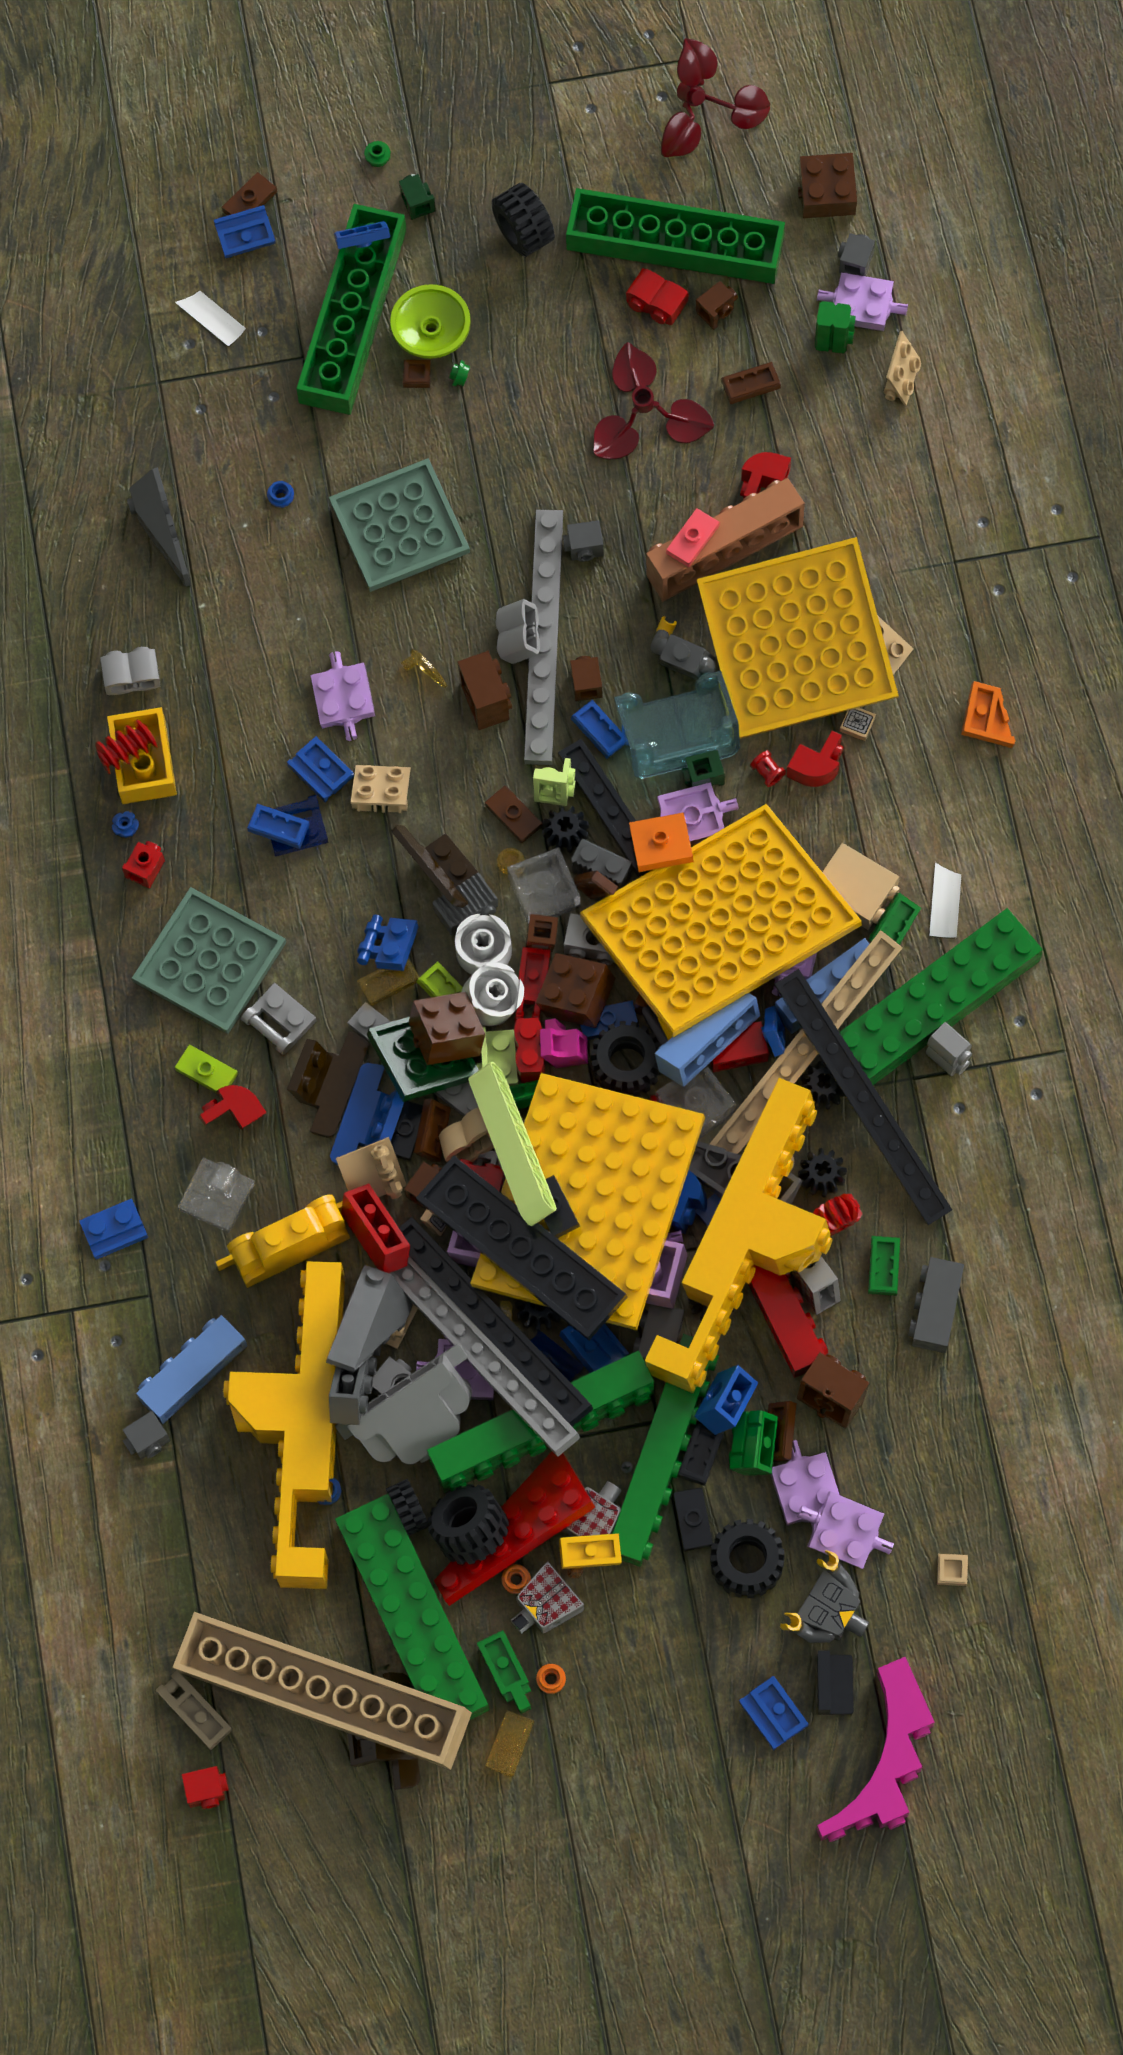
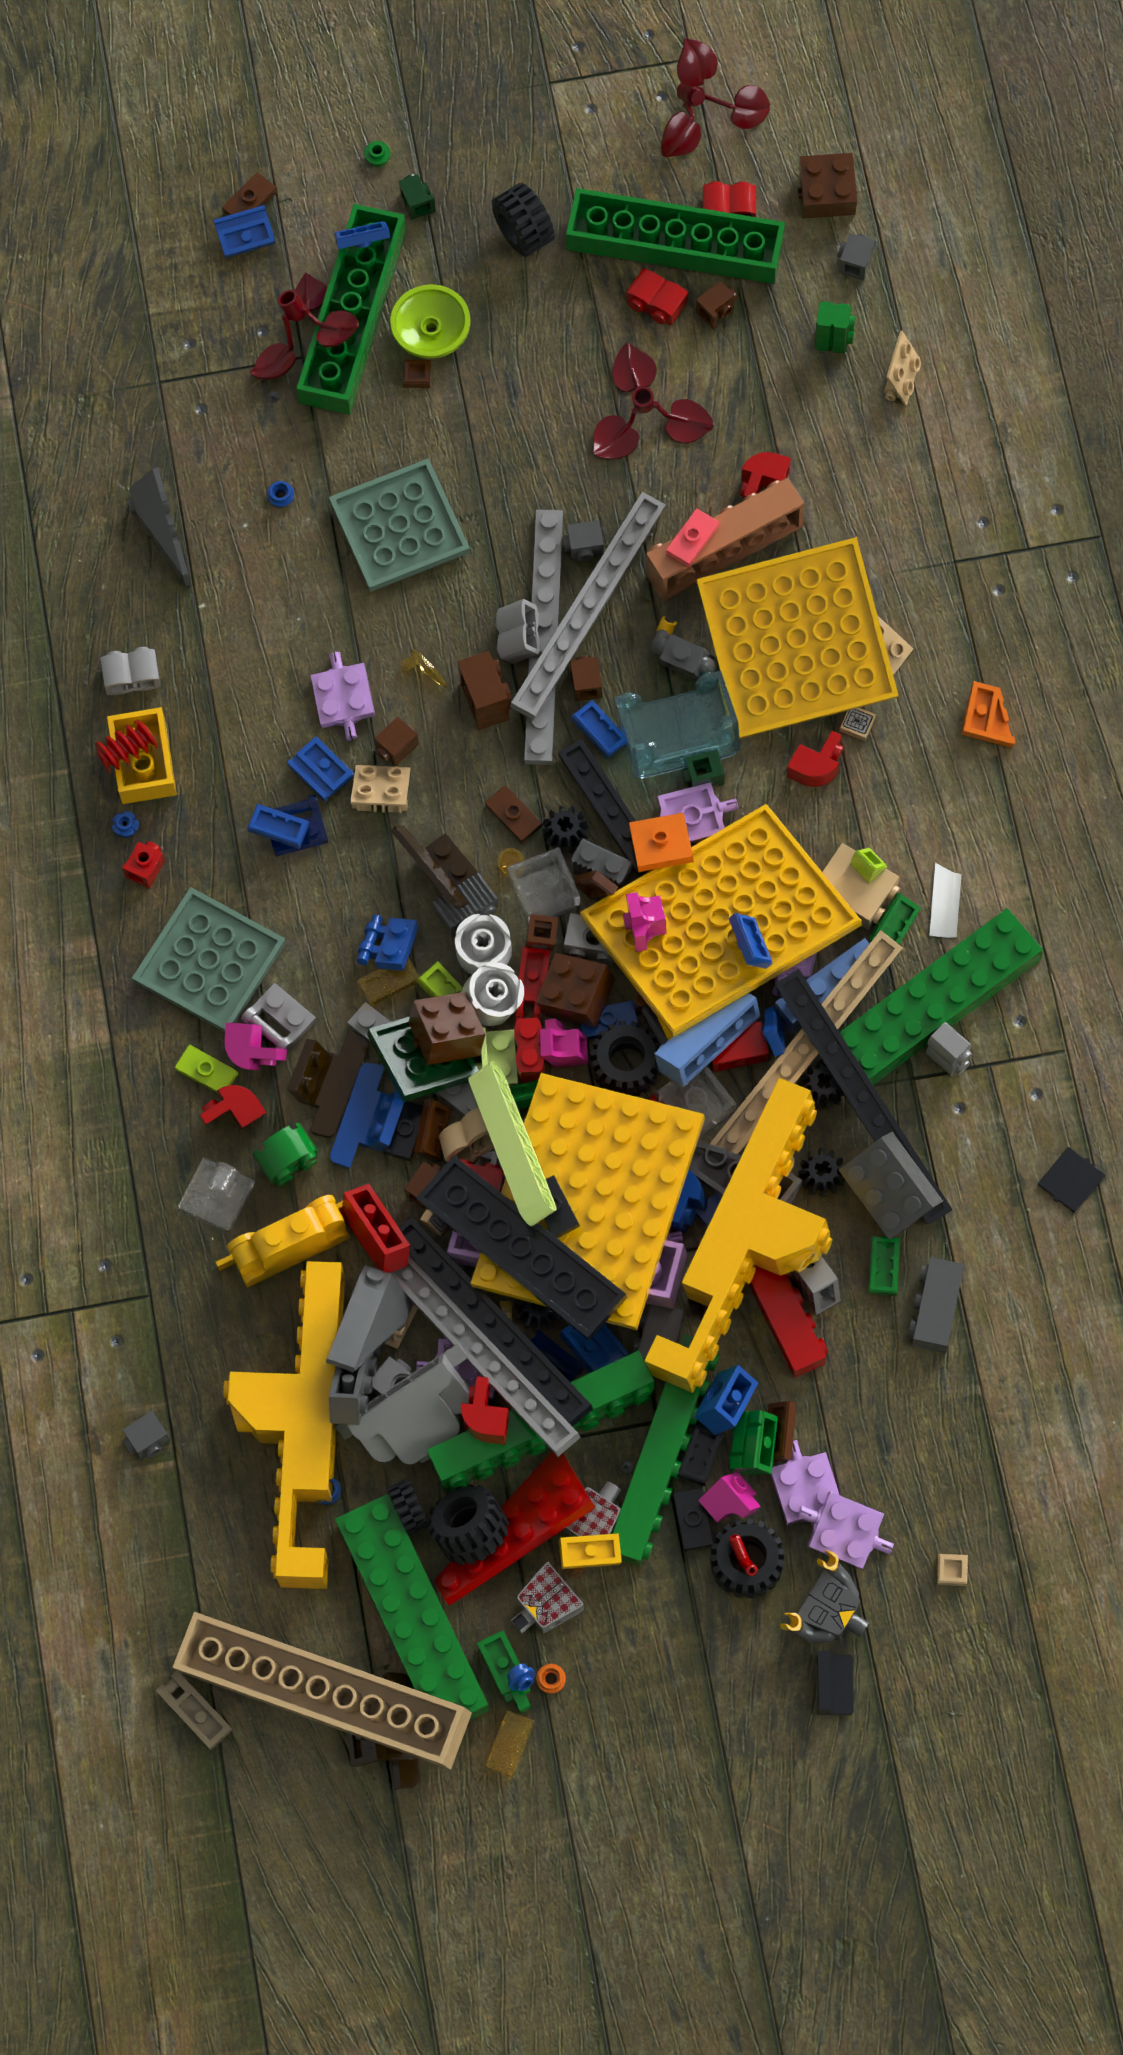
(113, 1229): blue plate -> none
(191, 1369): medium blue brick -> none
(205, 1787): red brick -> none
(212, 317): white sticker -> none
(245, 1048): none -> dark pink brick
(286, 1154): none -> green brick
(296, 304): none -> dark red plant
(373, 1165): tan hinge -> none
(396, 741): none -> reddish brown brick
(459, 373): green plate -> none
(484, 1421): none -> red brick
(514, 1570): orange plate -> none
(520, 1677): none -> blue plate
(554, 786): yellowish green bracket -> none
(587, 606): none -> light grey plate
(644, 919): none -> dark pink brick
(730, 1496): none -> dark pink brick
(734, 198): none -> red brick
(740, 1555): none -> red piece
(750, 940): none -> blue plate
(751, 383): reddish brown plate -> none
(773, 1713): blue plate -> none
(774, 775): red bush -> none
(834, 1389): reddish brown brick -> none
(840, 1212): red gear -> none
(867, 864): none -> lime slope
(868, 299): lavender plate -> none
(881, 1797): dark pink arch -> none
(890, 1185): none -> dark grey brick
(1071, 1179): none -> black piece

